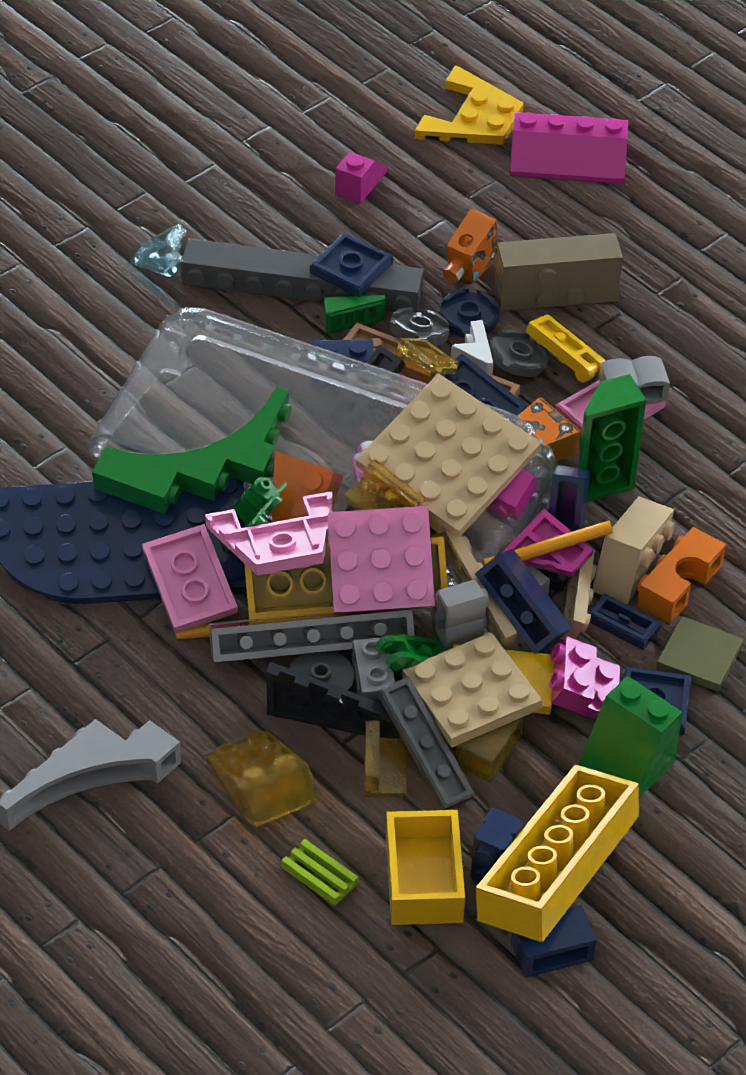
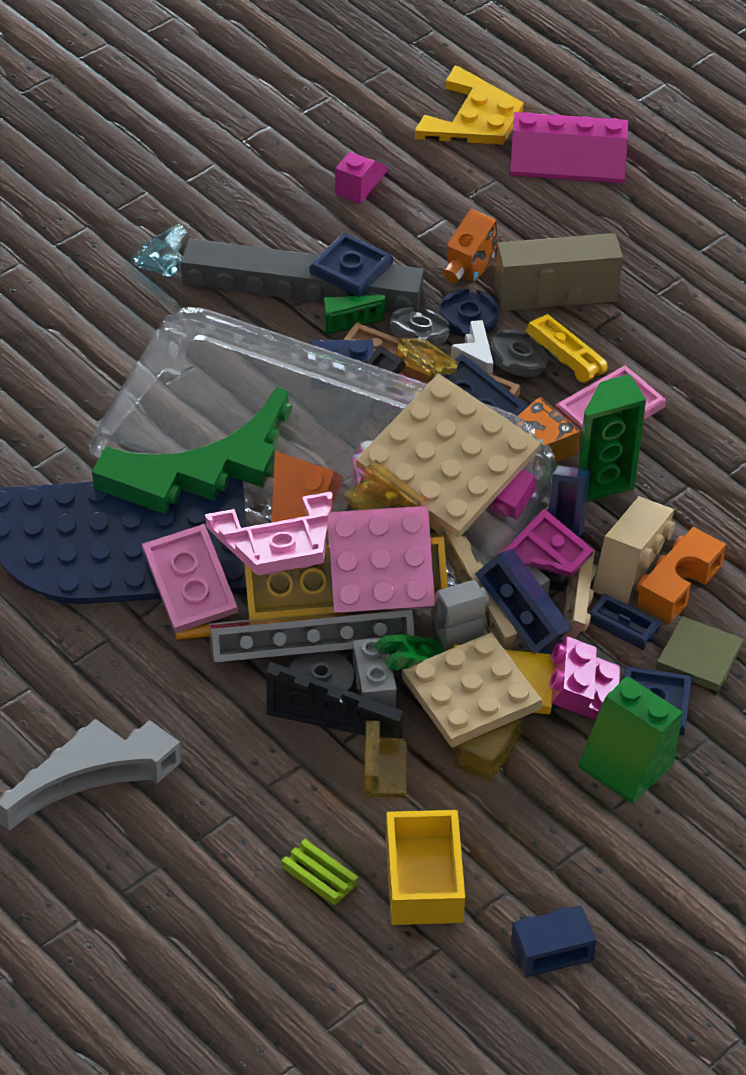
(255, 501): green hinge -> none
(263, 777): clear yellow slope -> none
(426, 744): dark grey tile -> none
(492, 840): dark blue brick -> none
(557, 853): yellow brick -> none
(562, 541): light orange bar -> none
(646, 372): light grey brick -> none

